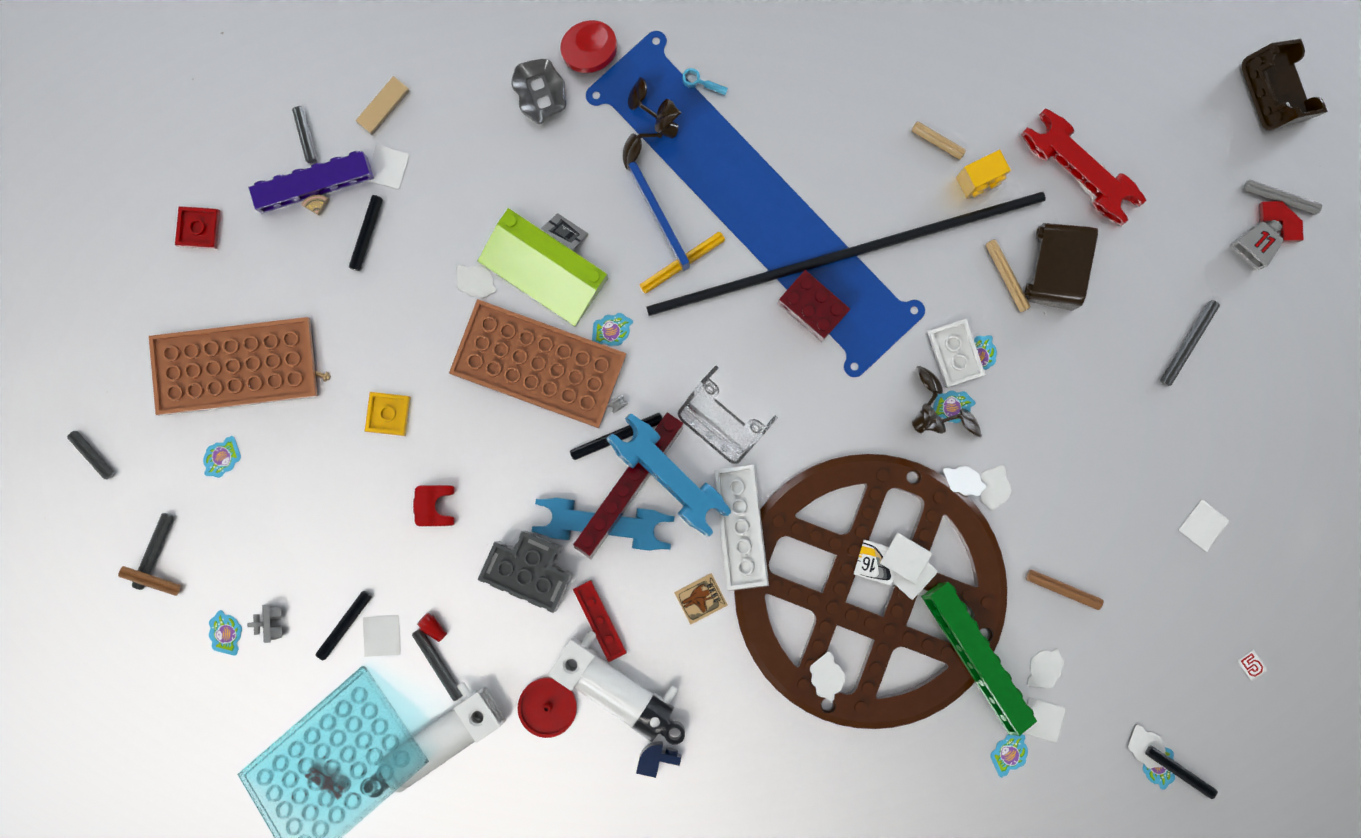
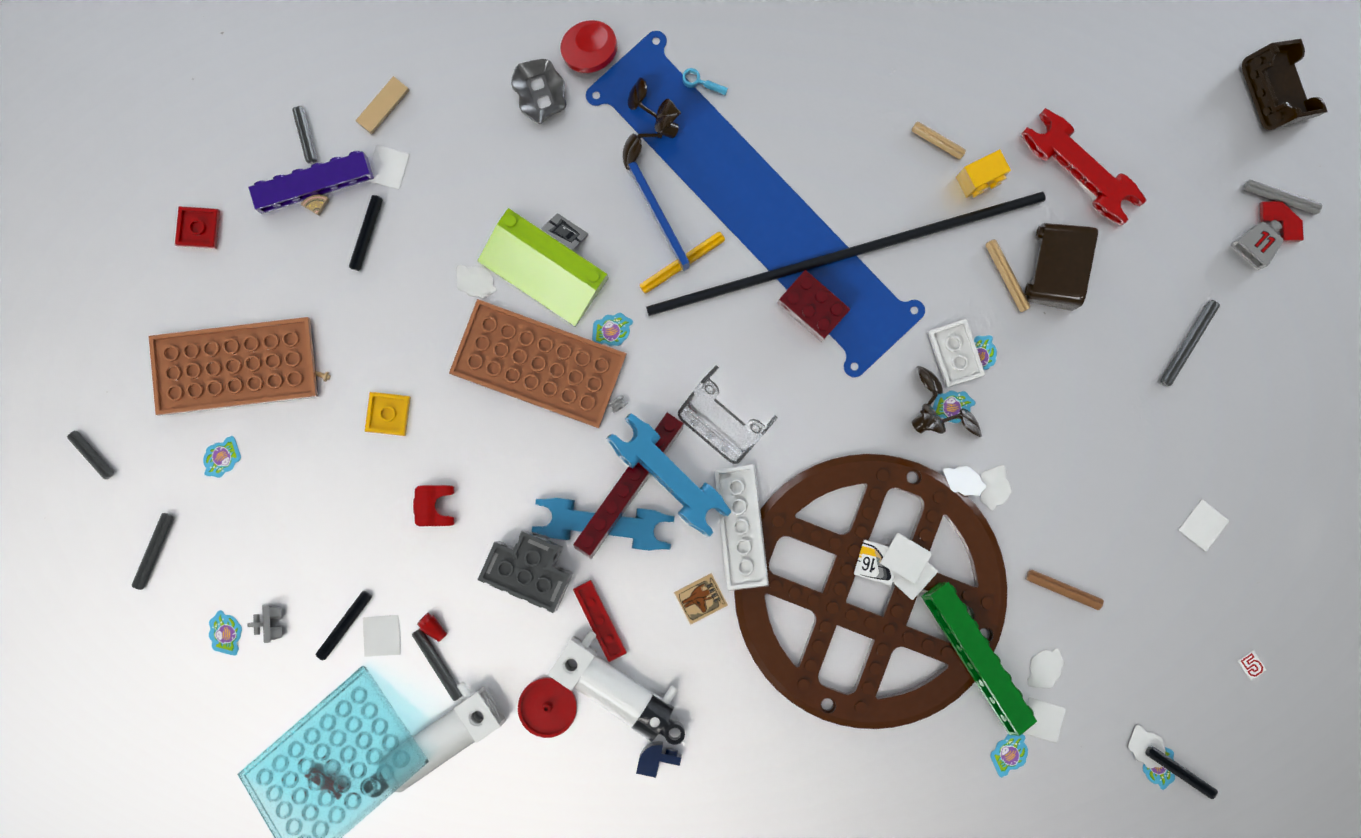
(149, 581): medium nougat axle -> none
(602, 442): black axle -> none
(827, 676): white sticker -> none

